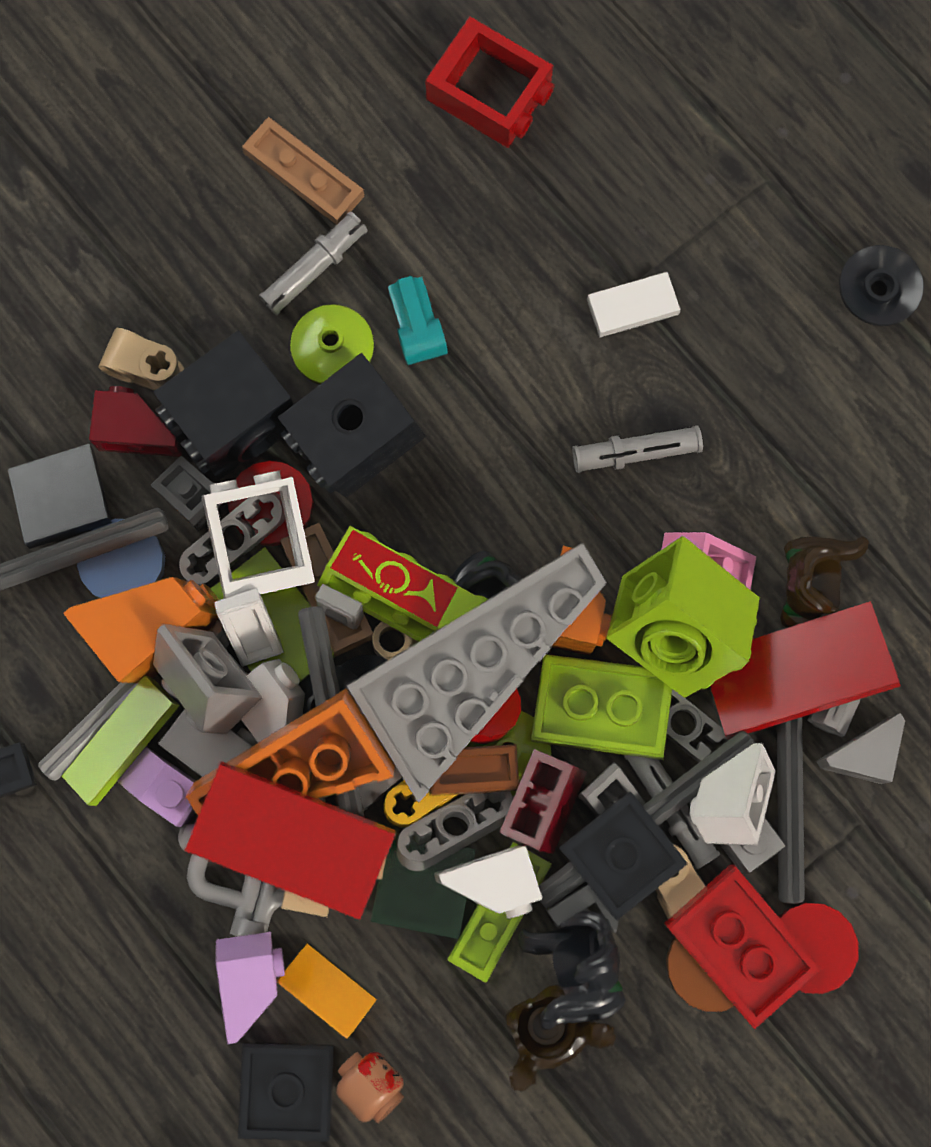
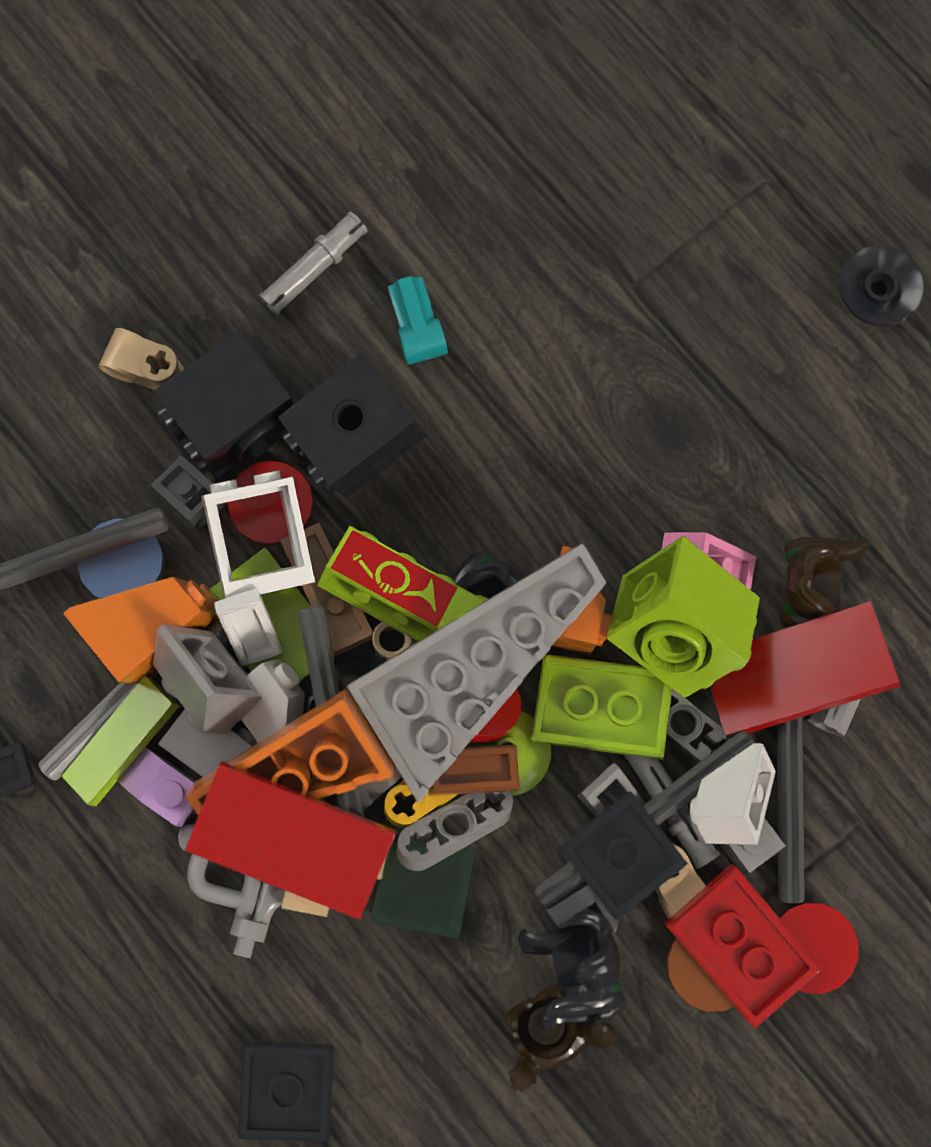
(59, 496): tile -> none
(128, 425): dark red slope -> none
(246, 979): lavender slope -> none
(250, 509): light grey beam -> none
(303, 171): medium nougat plate -> none
(321, 361): lime dish -> none
(327, 990): light orange slope -> none
(340, 607): light grey tile -> none
(369, 1086): nougat head -> none
(455, 61): red window -> none
(489, 933): lime tile -> none
(496, 881): white slope -> none
(543, 802): dark red brick -> none
(622, 451): light grey pin -> none
(633, 304): white tile -> none
(870, 754): light grey slope -> none

